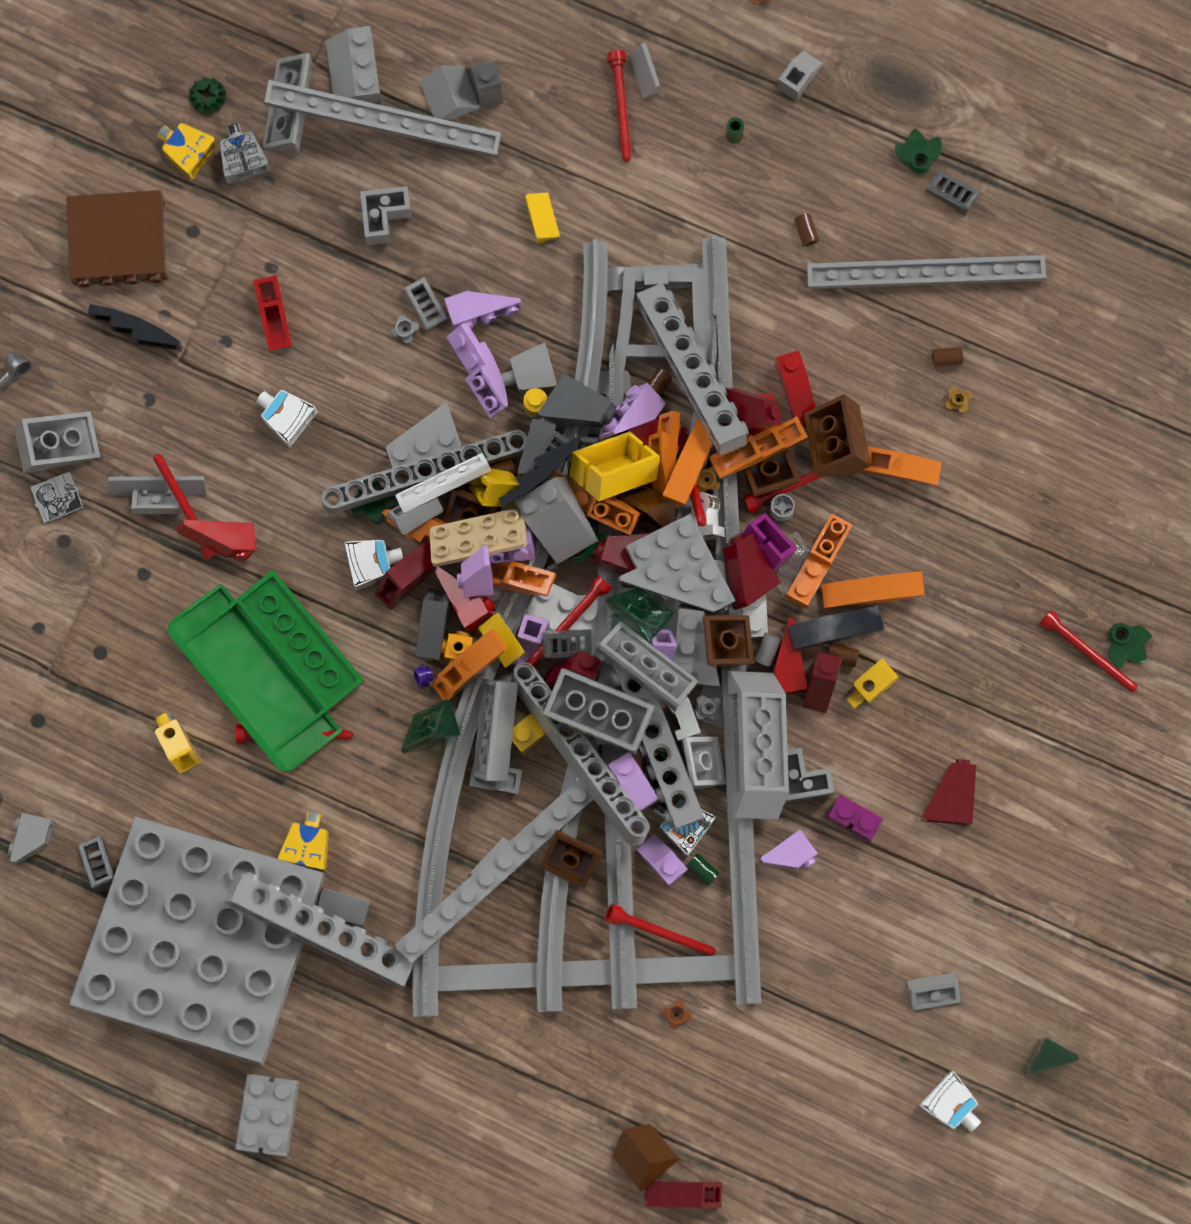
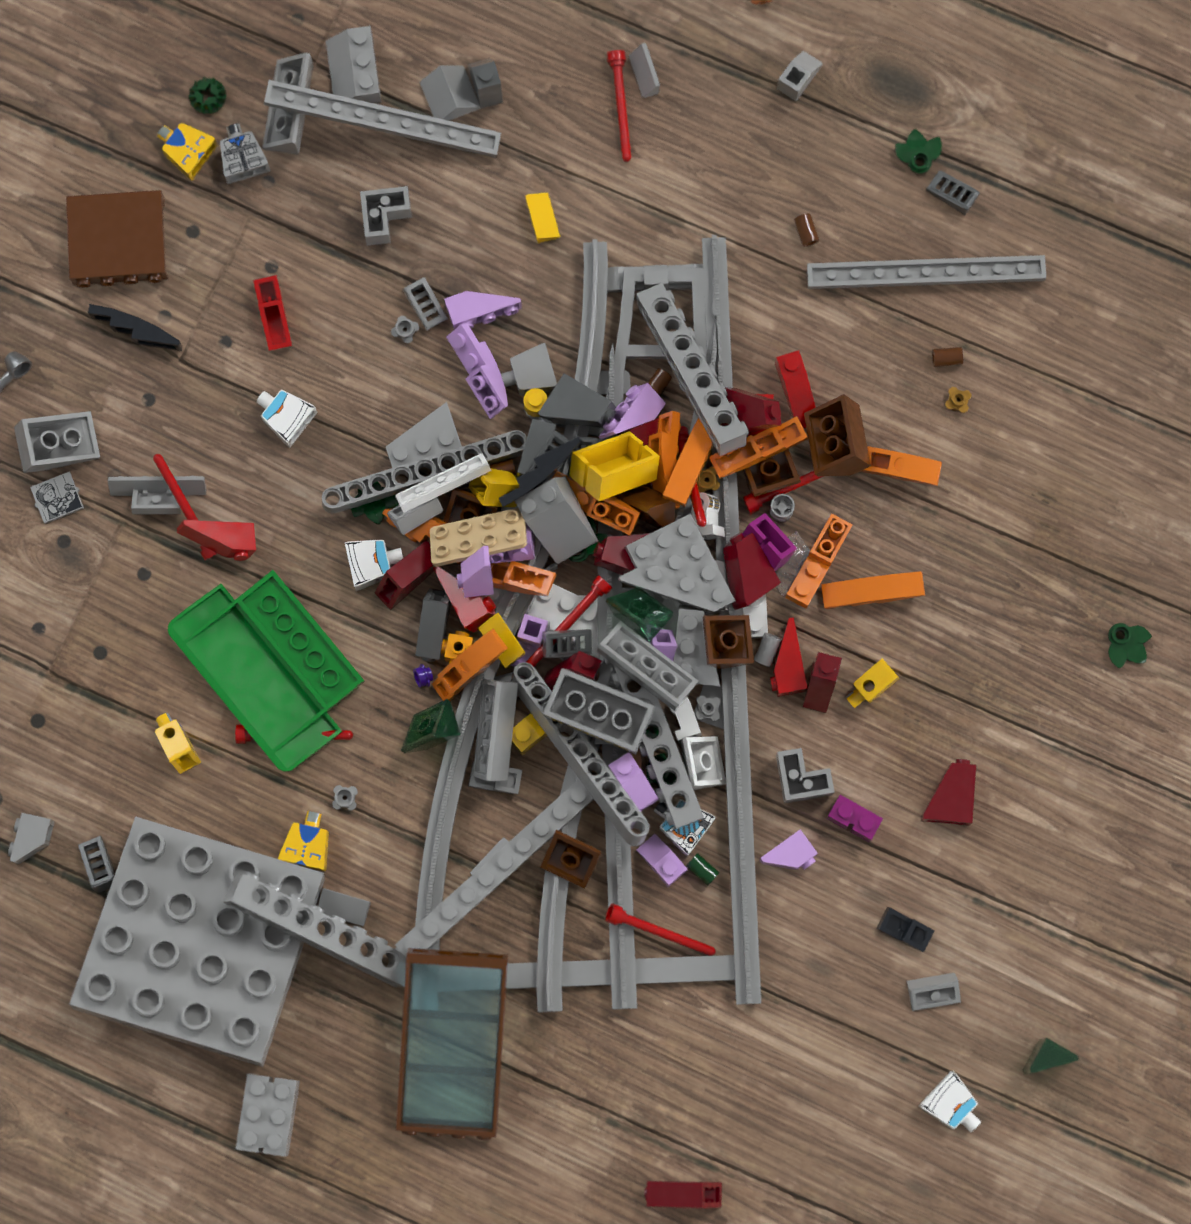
(344, 791): none -> light grey plate
(452, 1043): none -> clear light blue window
(643, 1155): reddish brown slope -> none
(674, 1022): dark orange plate -> none
(734, 124): dark green piece -> none
(761, 745): light grey slope -> none
(835, 627): black slope -> none
(848, 655): reddish brown piece -> none
(905, 929): none -> black slope
(1052, 623): red piece -> none

